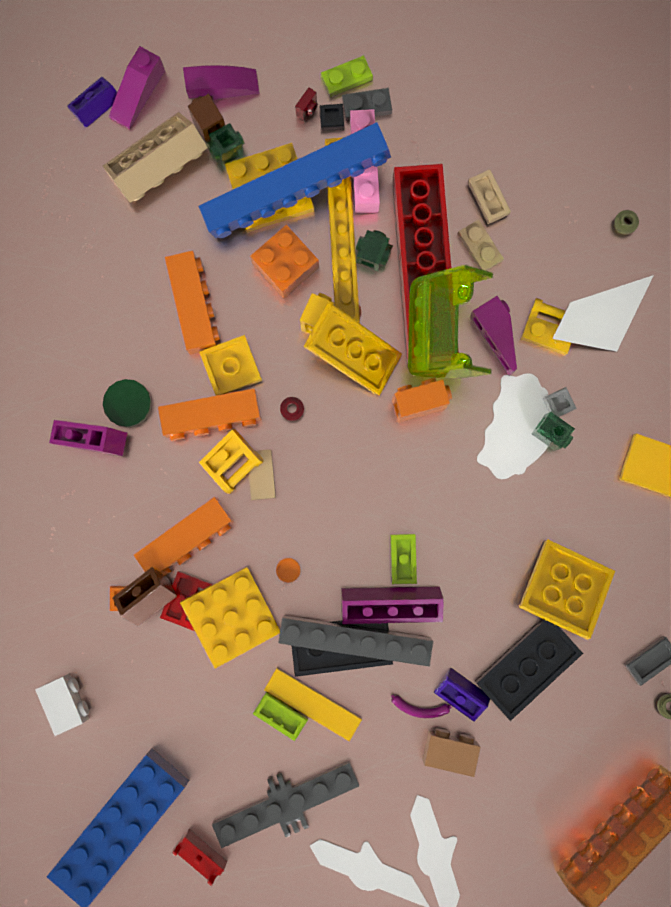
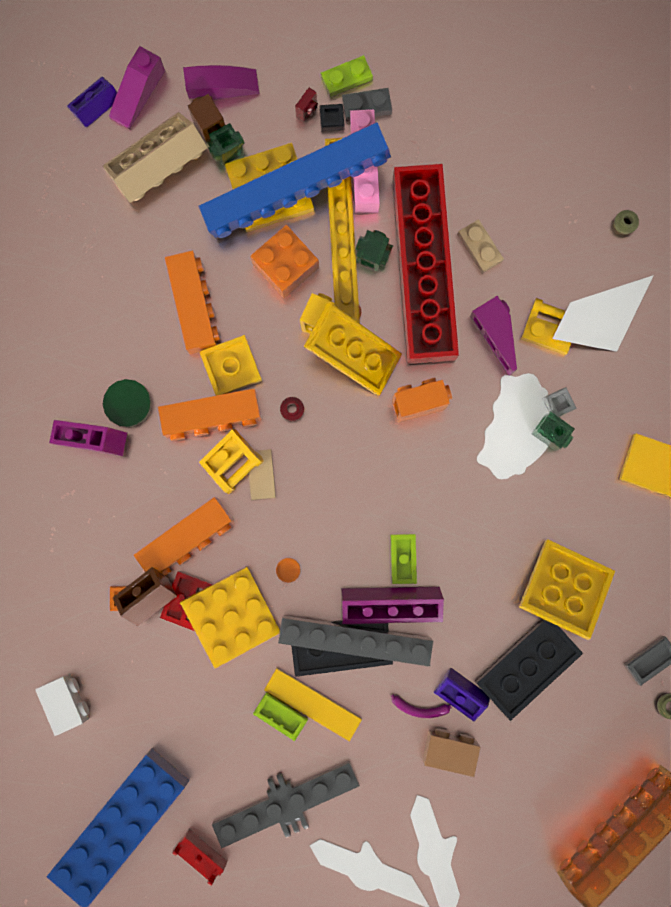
(435, 323): clear neon green windscreen -> none
(489, 196): tan plate -> none

